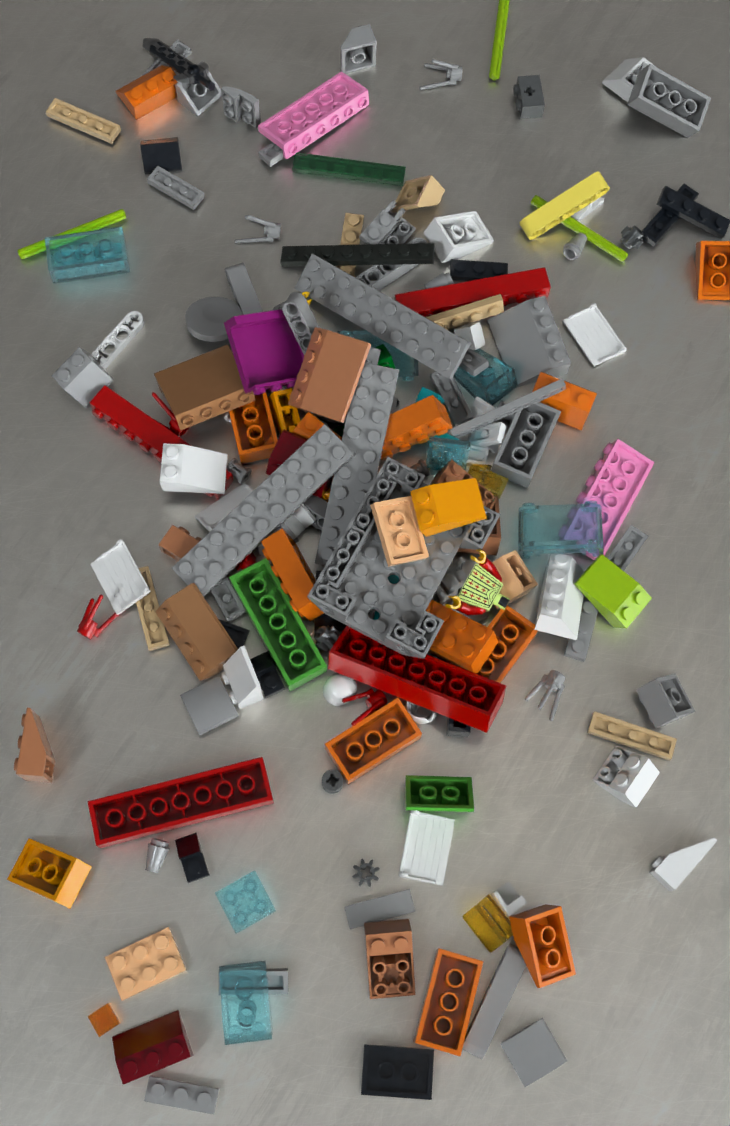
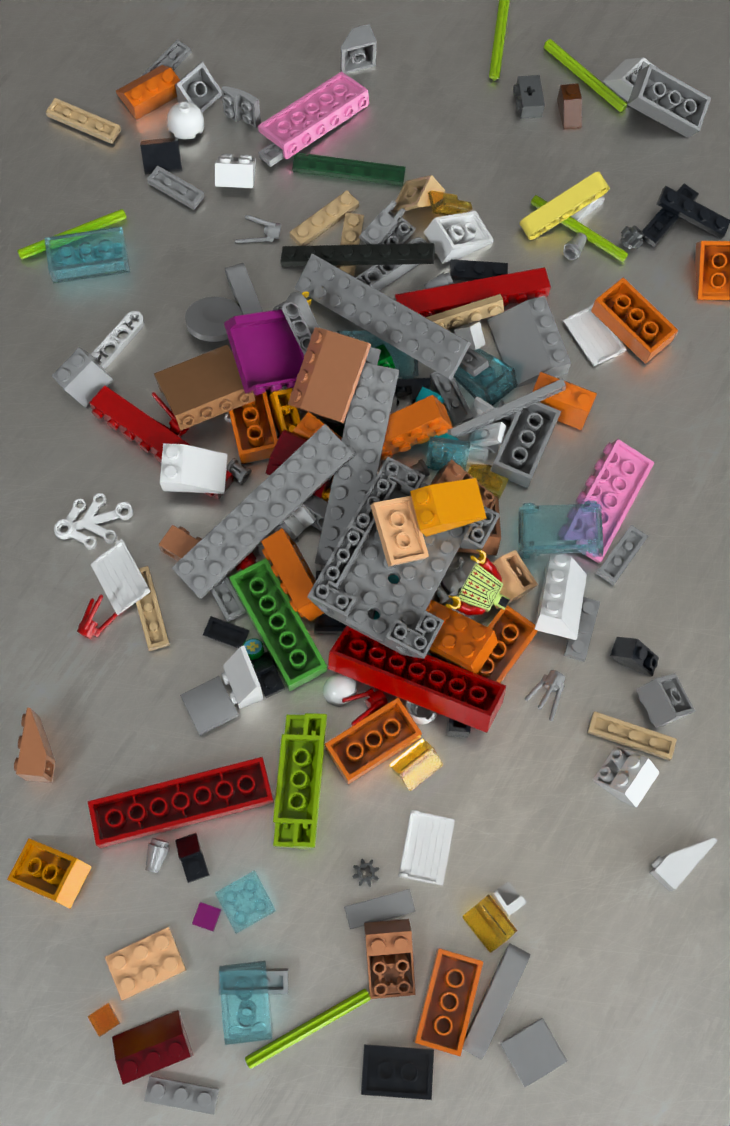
(90, 521): none -> white plant
(185, 120): none -> white cylinder
(187, 70): sword -> none
(197, 631): medium nougat slope -> none
(206, 916): none -> magenta tile
(220, 509): white piece -> none
(235, 171): none -> white slope
(254, 648): none -> tile
(299, 781): none -> lime slope
(307, 1028): none -> lime axle
(324, 219): none -> tan plate
(326, 637): dark grey gear -> none
(332, 785): dark grey wheel -> none
(412, 387): none -> black slope
(417, 764): none -> clear yellow panel
(439, 793): bright green slope -> none
(447, 204): none -> clear yellow panel
(453, 72): light grey plant -> none
(543, 944): orange slope -> none
(570, 106): none -> reddish brown slope
(586, 76): none -> lime axle
(613, 592): lime slope -> none
(634, 320): none -> orange brick
(634, 655): none -> black slope

